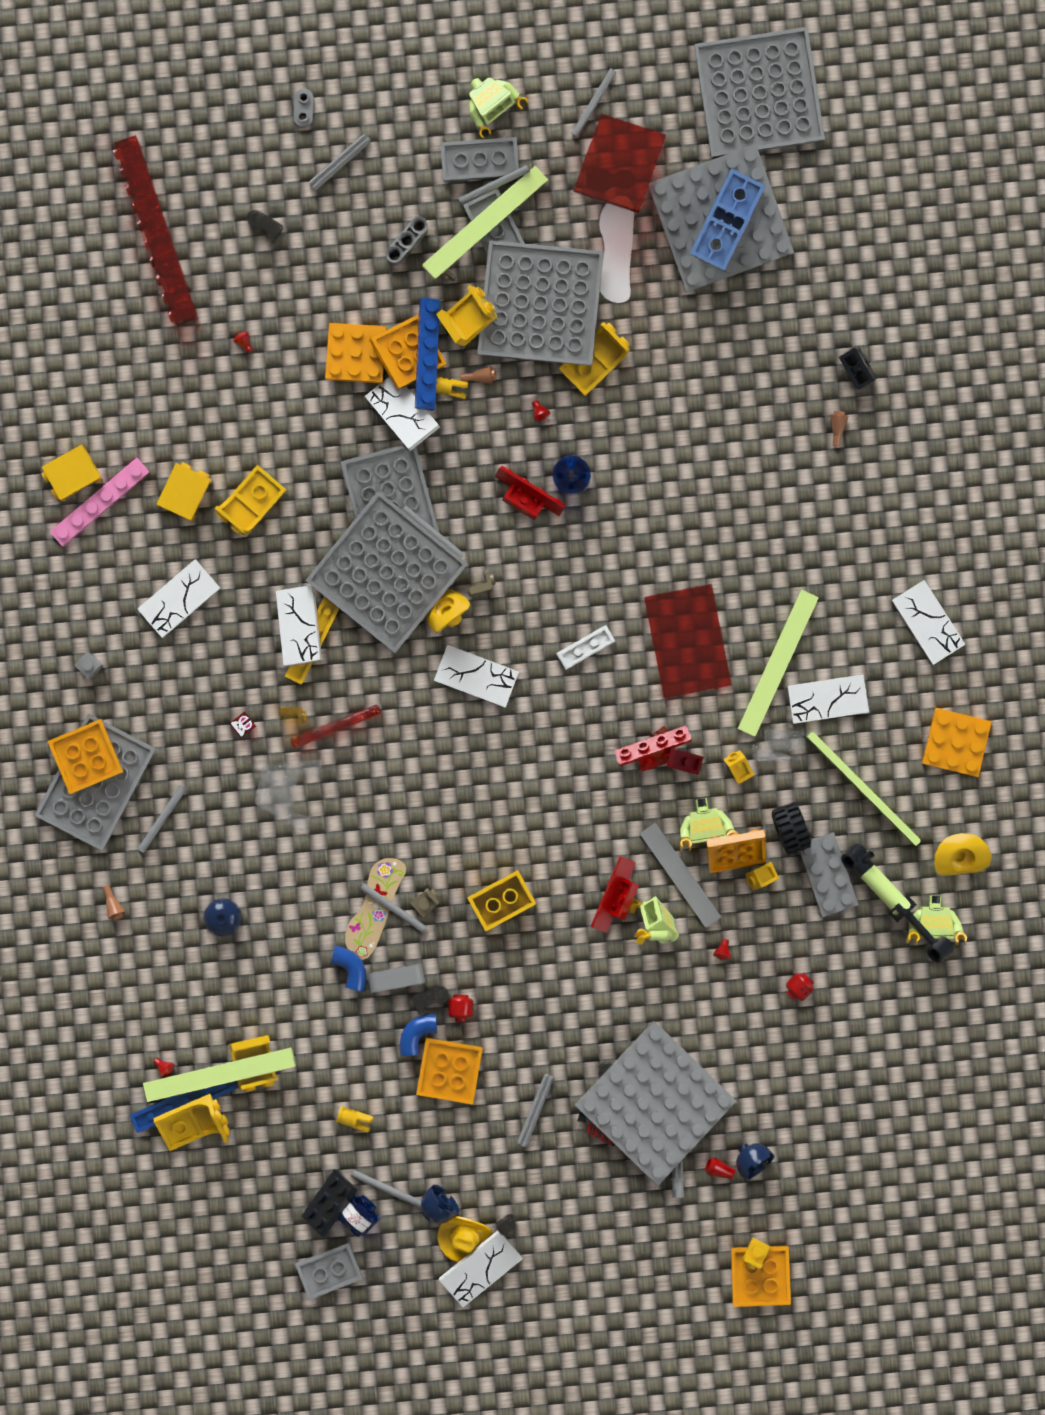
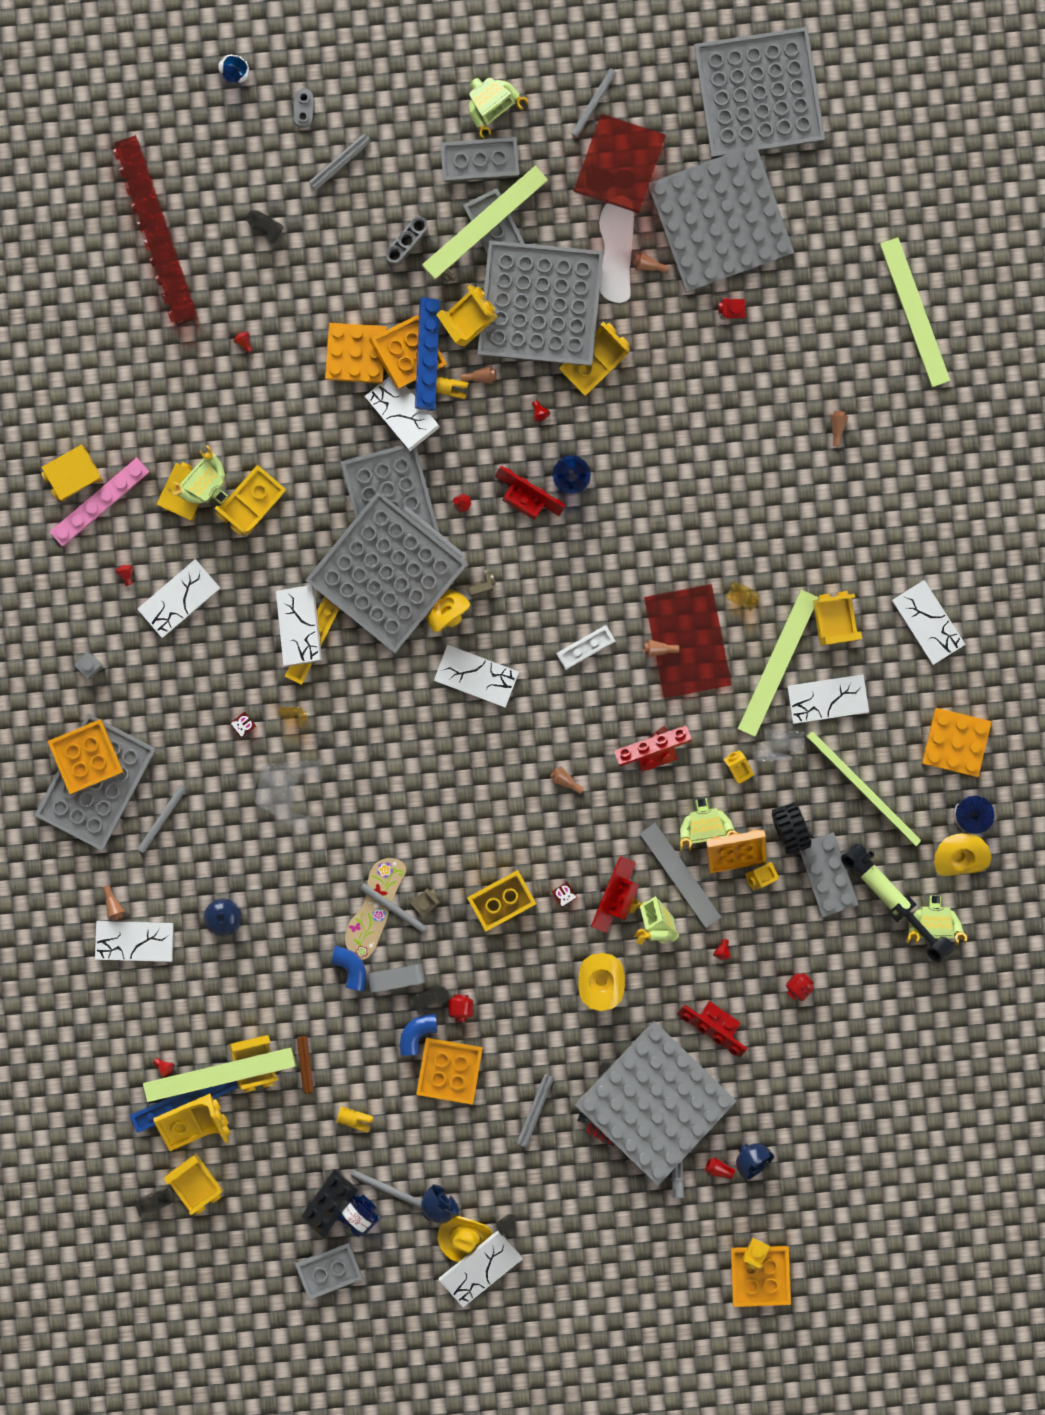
(125, 573): none -> red rock
(134, 941): none -> white tile
(152, 1201): none -> clear smoke leg
(194, 1184): none -> yellow panel
(203, 481): none -> yellowish green torso
(233, 69): none -> clear blue hair
(305, 1066): none -> dark orange axle
(335, 726): clear red axle -> none
(462, 502): none -> red rock
(494, 184): light grey bar -> none
(562, 778): none -> nougat cone
(564, 894): none -> tile
(601, 981): none -> yellow hat
(646, 263): none -> nougat cone
(655, 648): none -> nougat cone
(685, 761): dark red plate -> none
(716, 1025): none -> red bracket
(727, 219): medium blue bracket -> none
(732, 308): none -> red bracket
(743, 596): none -> clear yellow bracket
(836, 619): none -> yellow panel
(858, 367): black brick -> none
(914, 312): none -> yellowish green tile
(963, 810): none -> clear blue brick

